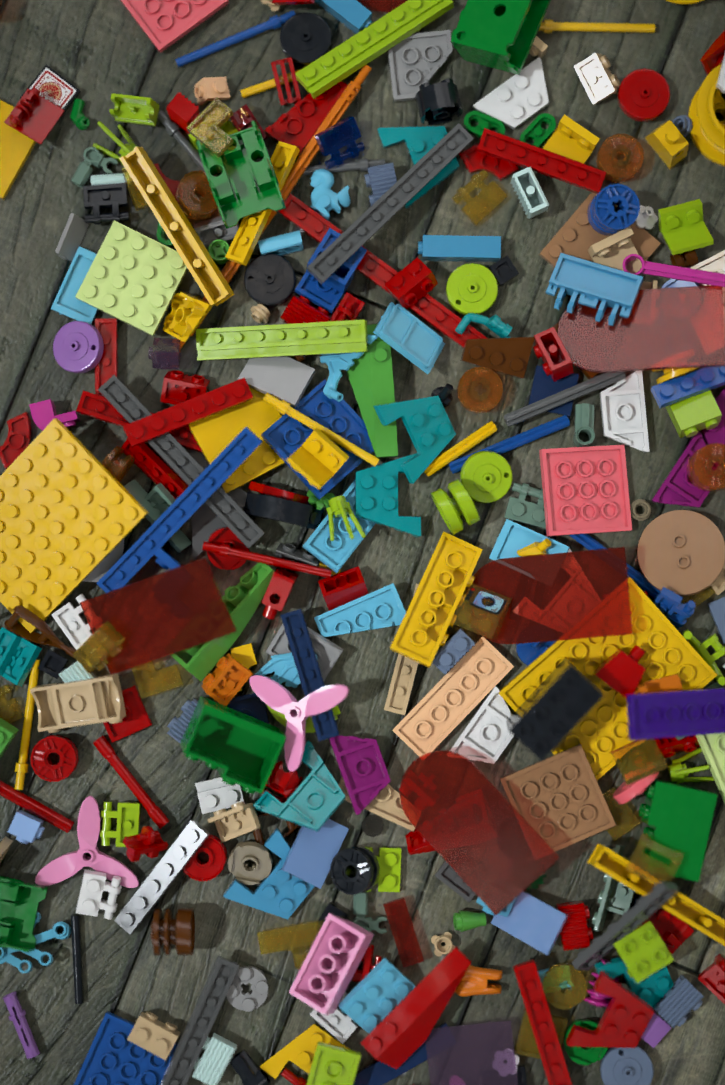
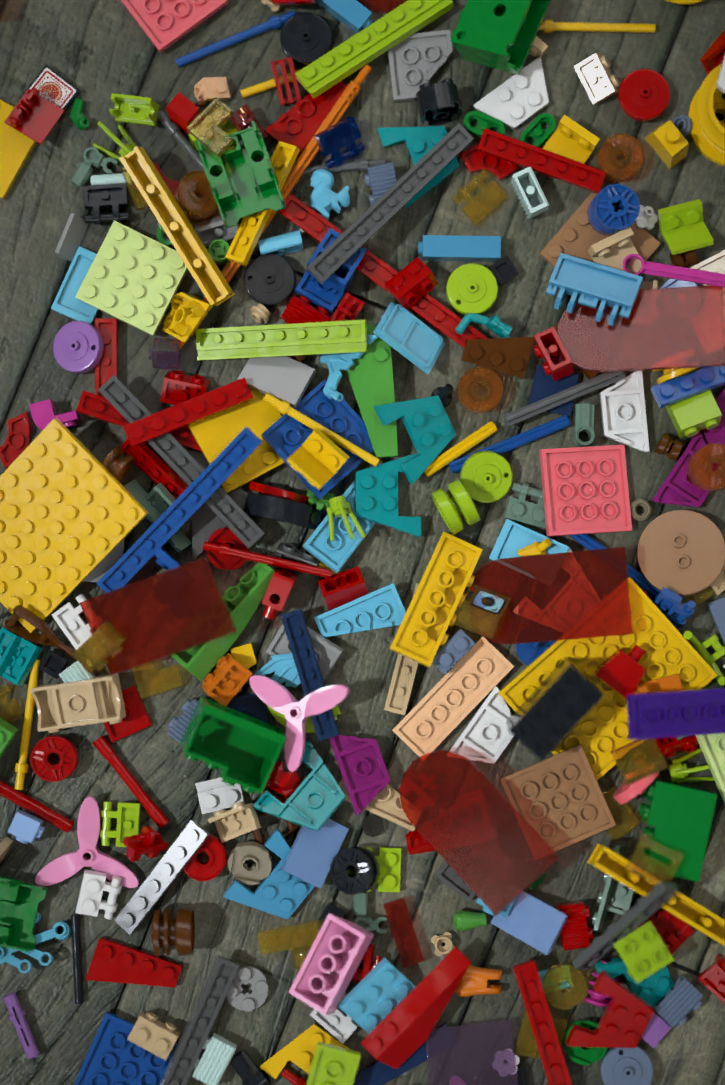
(132, 966): none -> red wing
(664, 444): none -> reddish brown wheel

